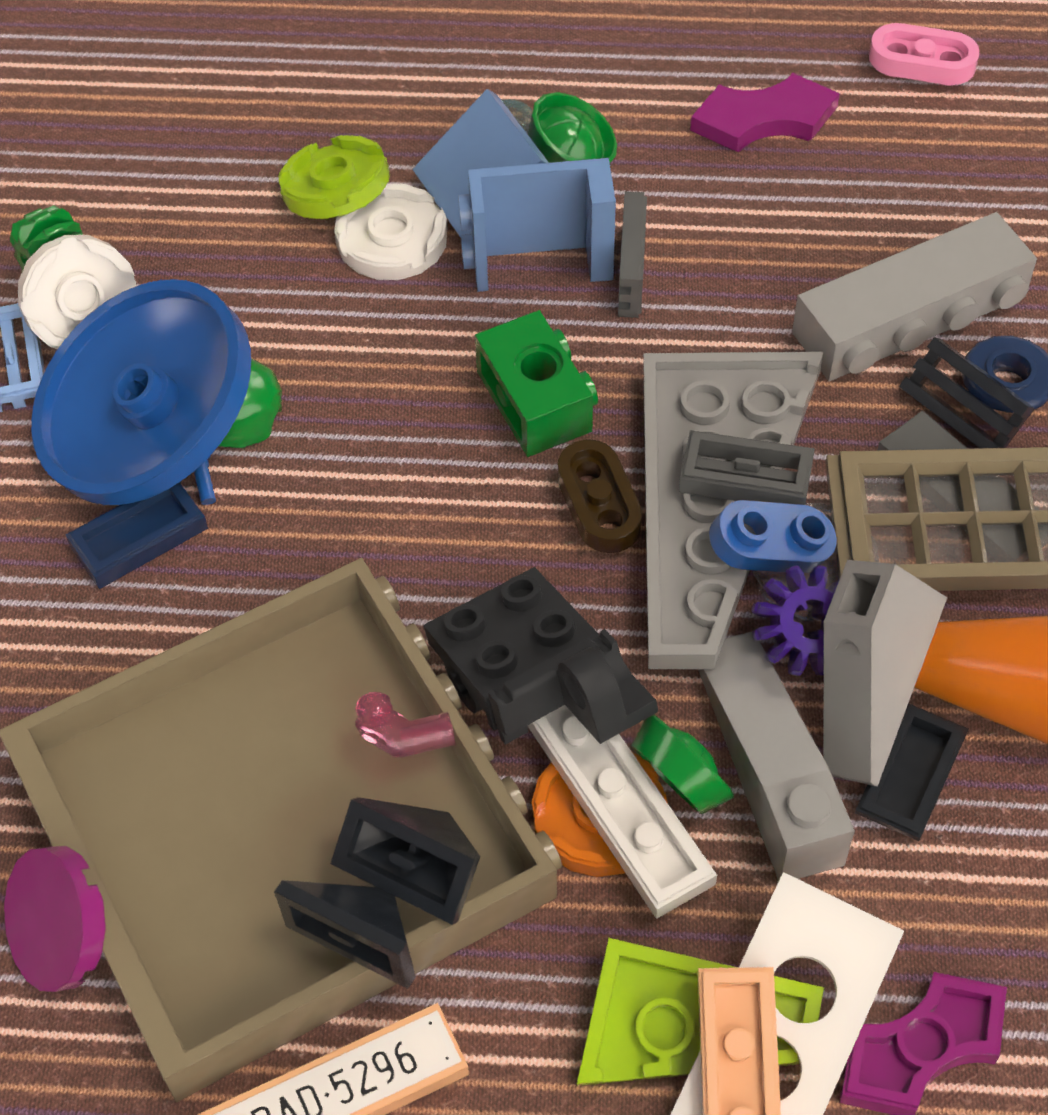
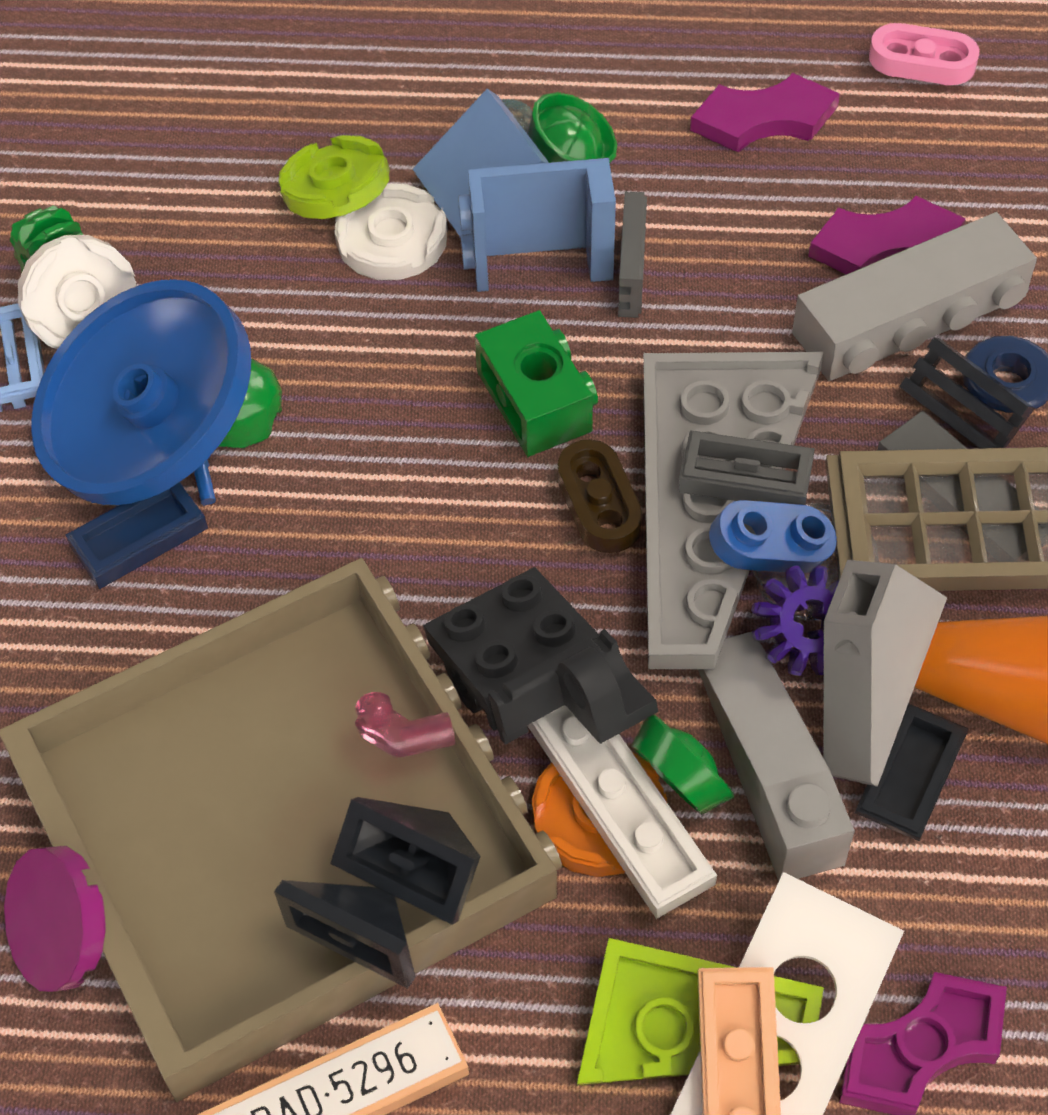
(859, 240): none -> magenta tile

